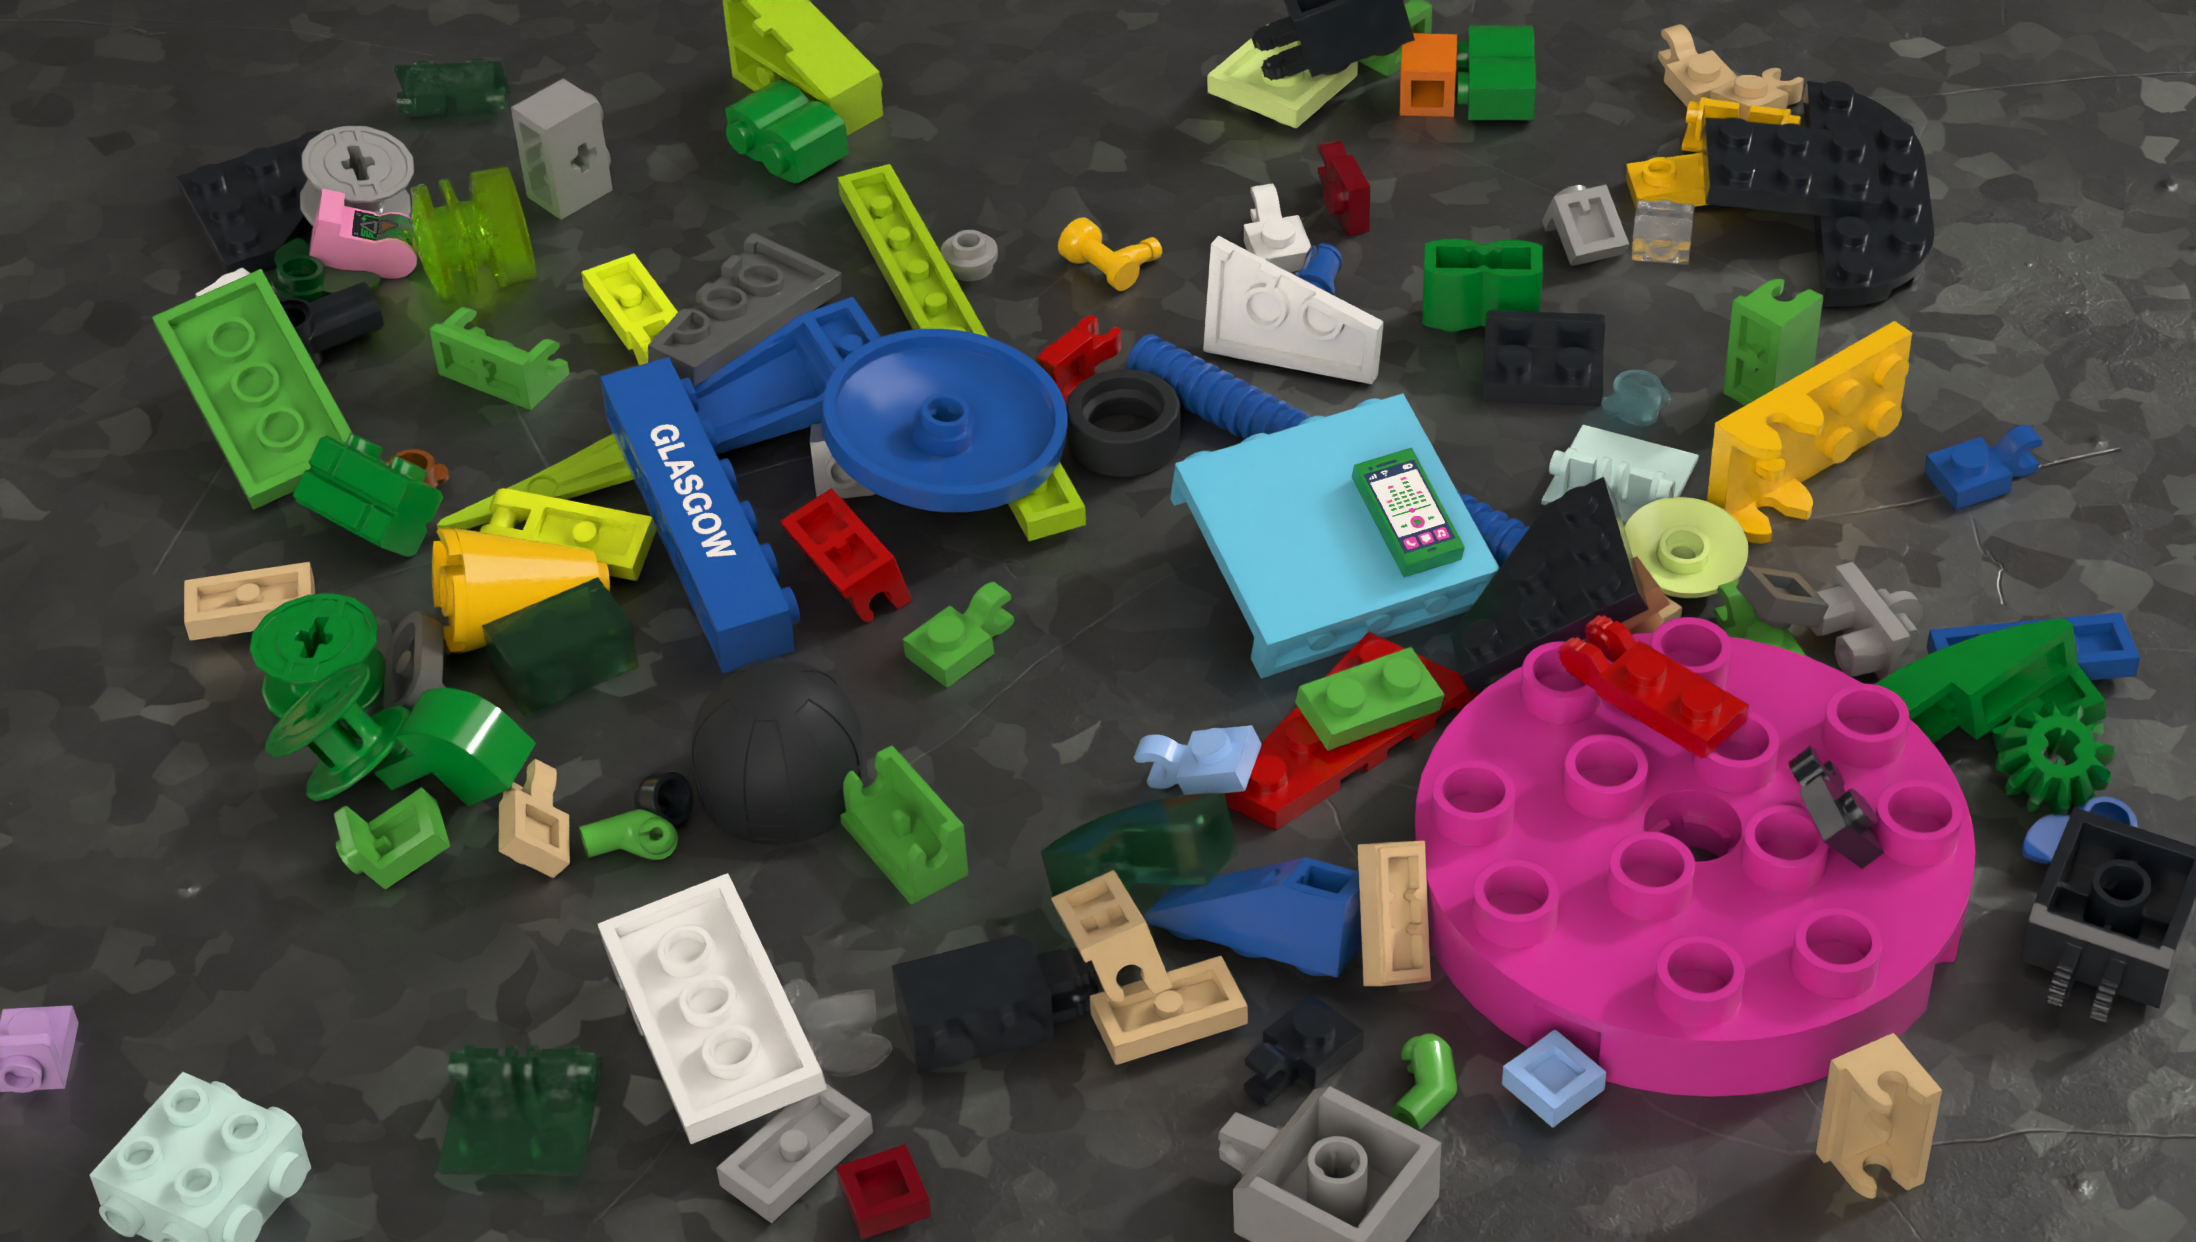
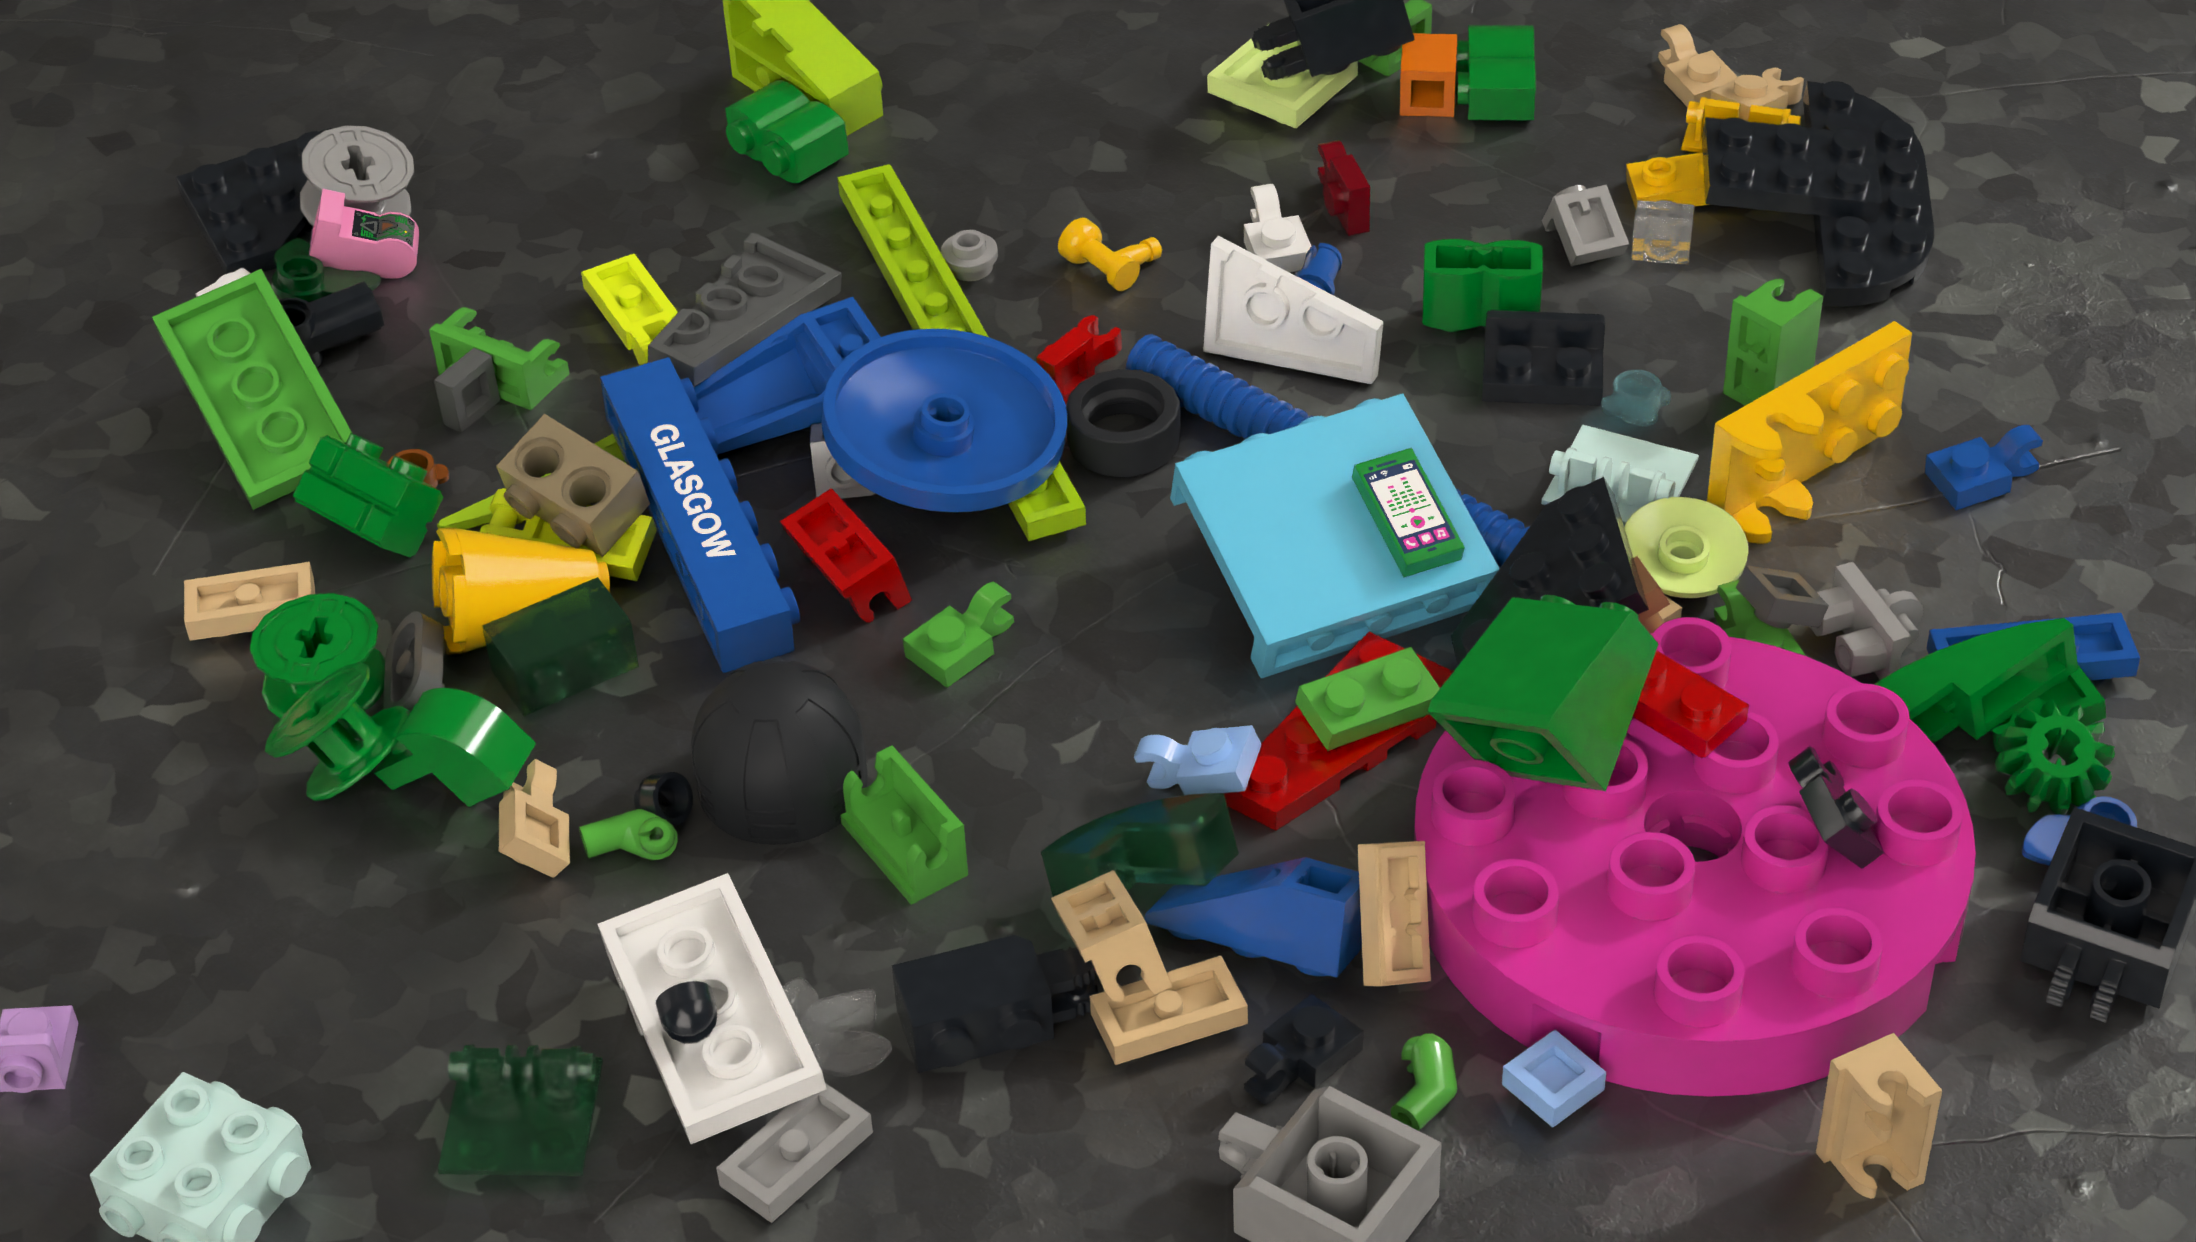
(393, 841): bright green bracket -> none
(467, 390): none -> dark grey plate
(473, 233): clear neon green wheel -> none
(476, 84): clear green hinge -> none
(562, 148): light grey brick -> none
(578, 477): none -> dark tan brick
(687, 1011): none -> black hinge
(883, 1191): dark red plate -> none
(1549, 690): none -> green slope

